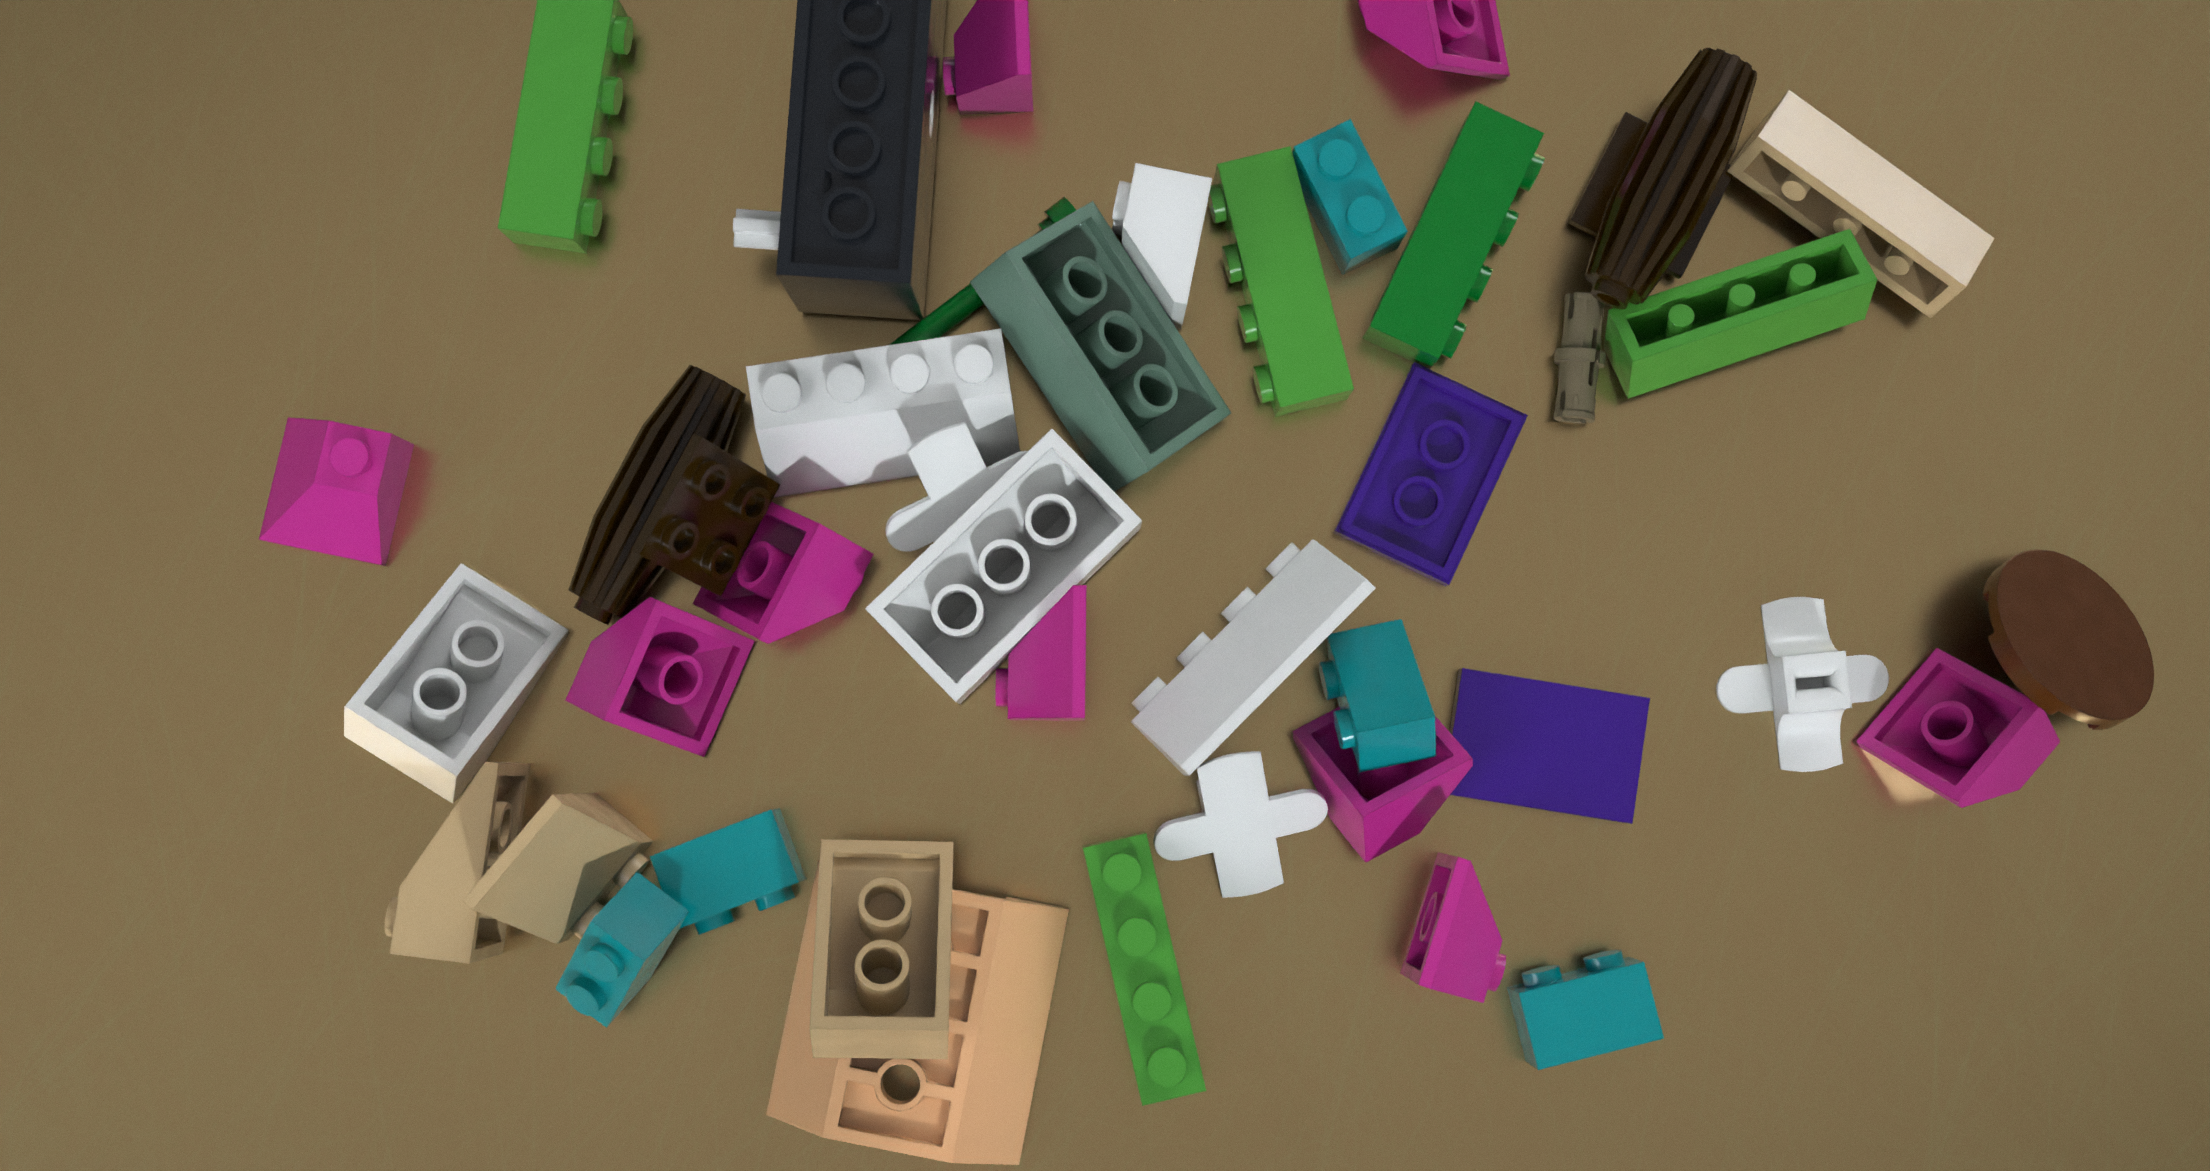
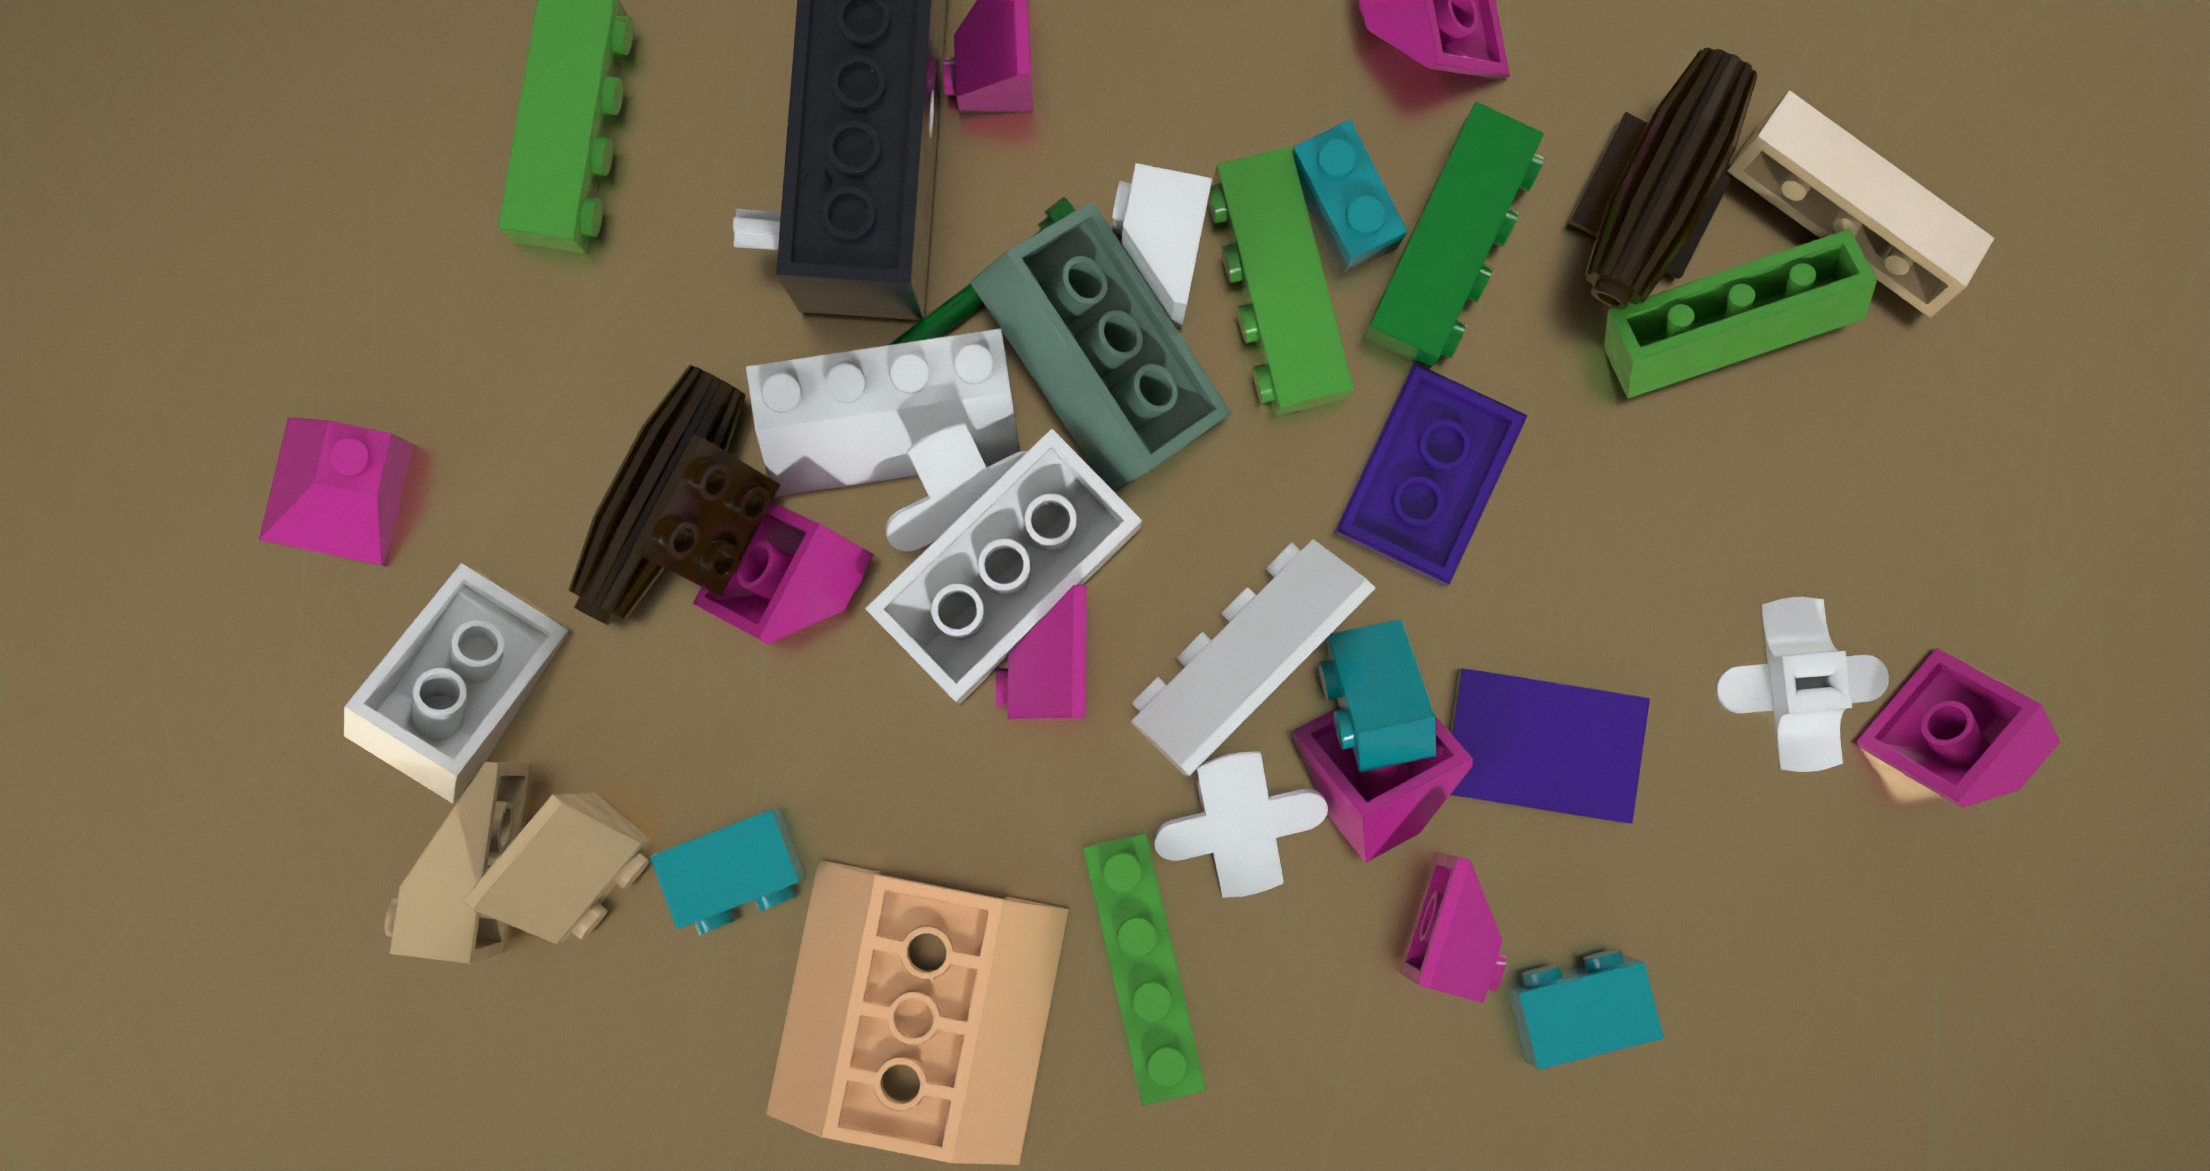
(621, 949): teal brick -> none
(662, 675): dark pink slope -> none
(882, 950): tan slope -> none
(1579, 358): dark tan pin -> none
(2068, 639): reddish brown tile -> none

